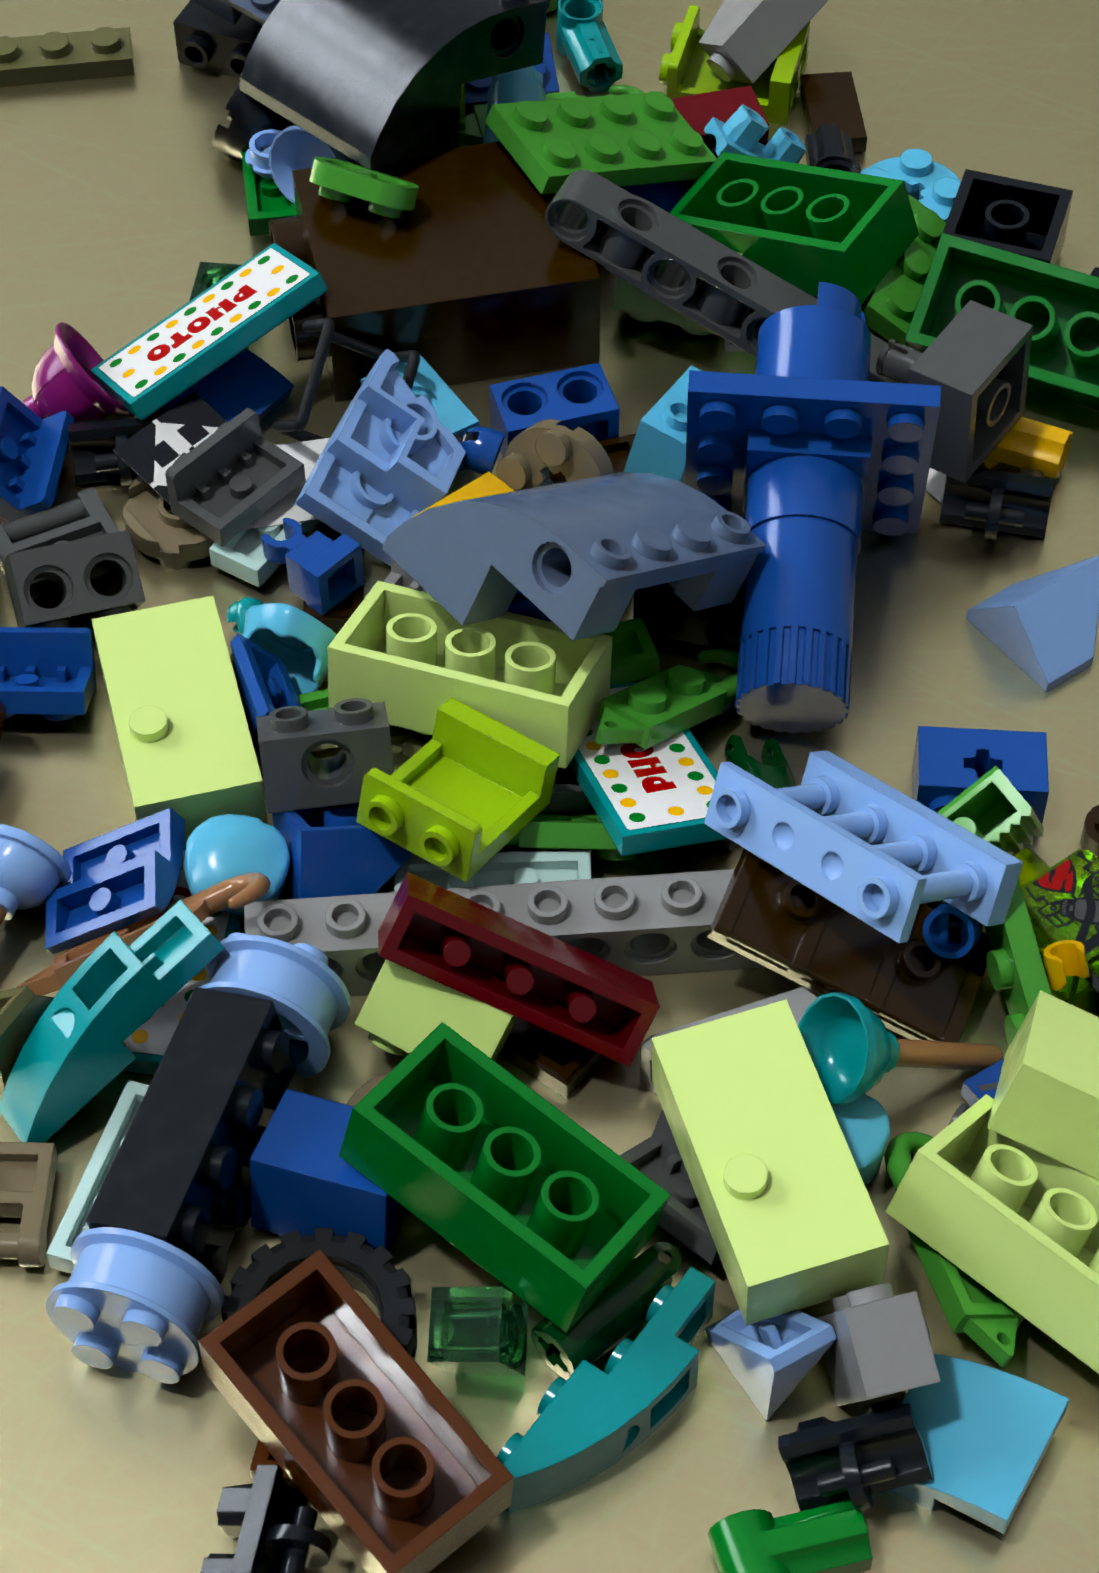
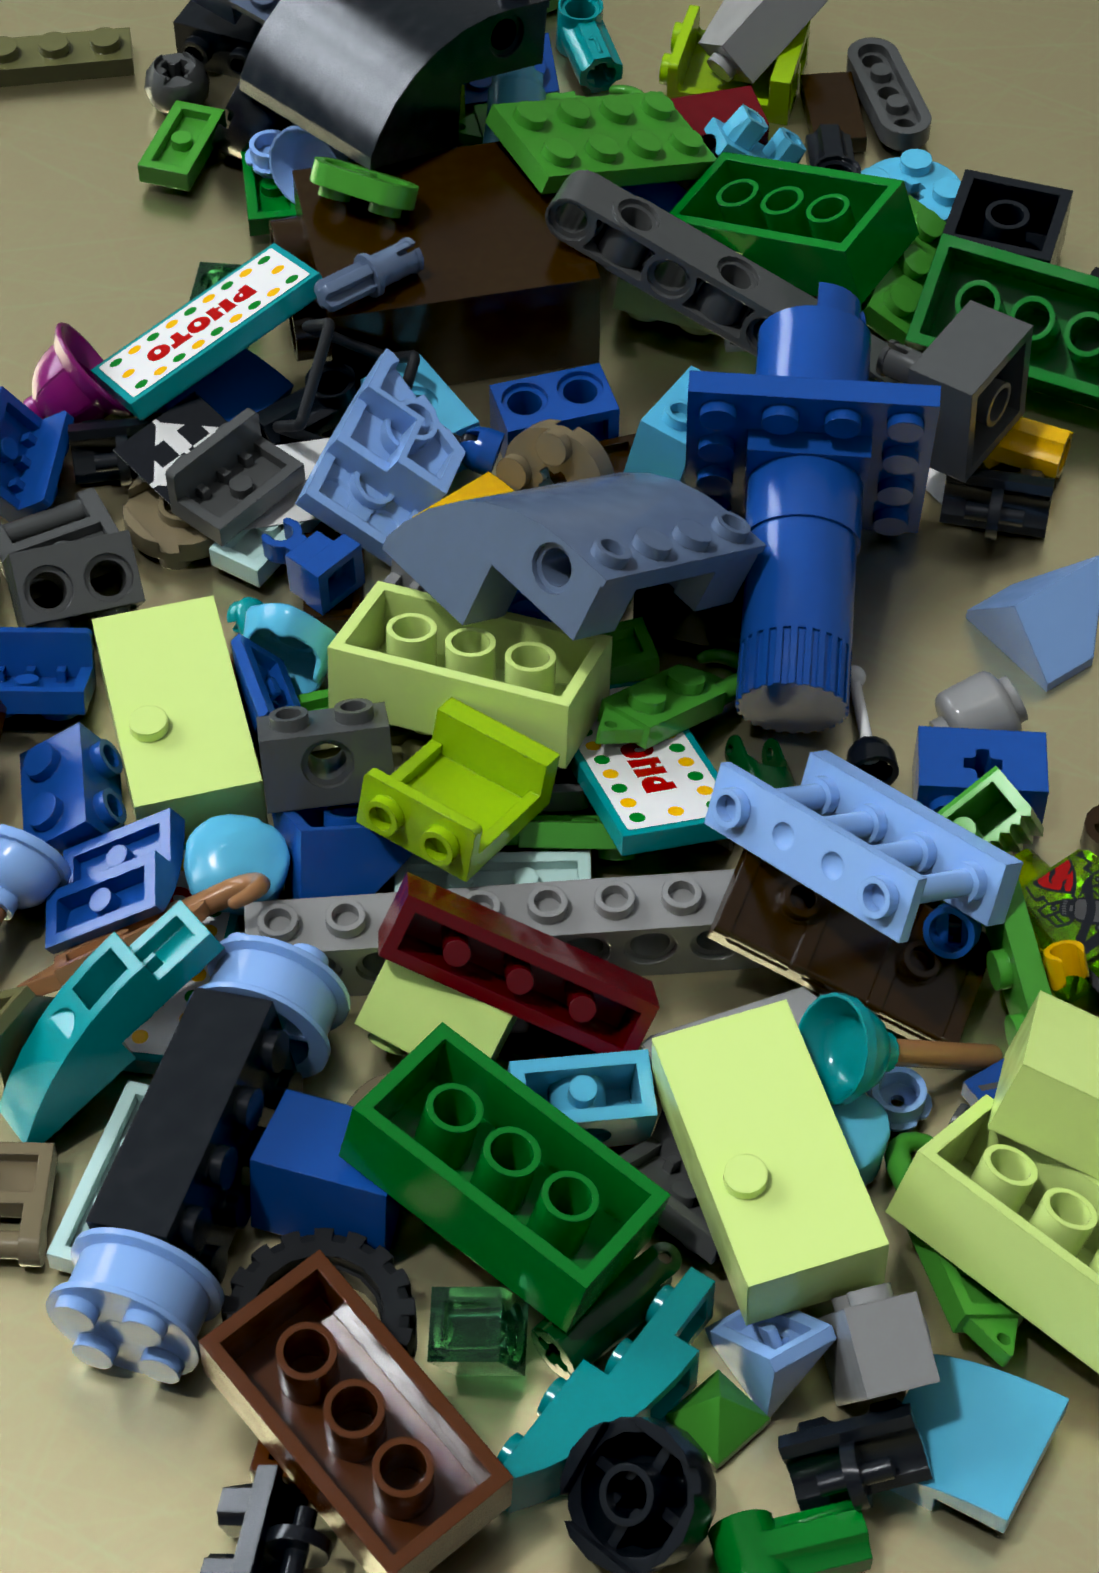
(71, 788): none -> blue bracket
(176, 78): none -> dark grey piece
(181, 146): none -> bright green plate
(332, 399): none -> black piece
(369, 275): none -> sand blue axle
(600, 1092): none -> medium azure brick
(638, 1494): none -> black cylinder
(719, 1418): none -> bright green slope
(869, 752): none -> black hinge
(889, 94): none -> dark grey plate
(908, 1087): none -> light blue plate
(980, 704): none -> light grey head

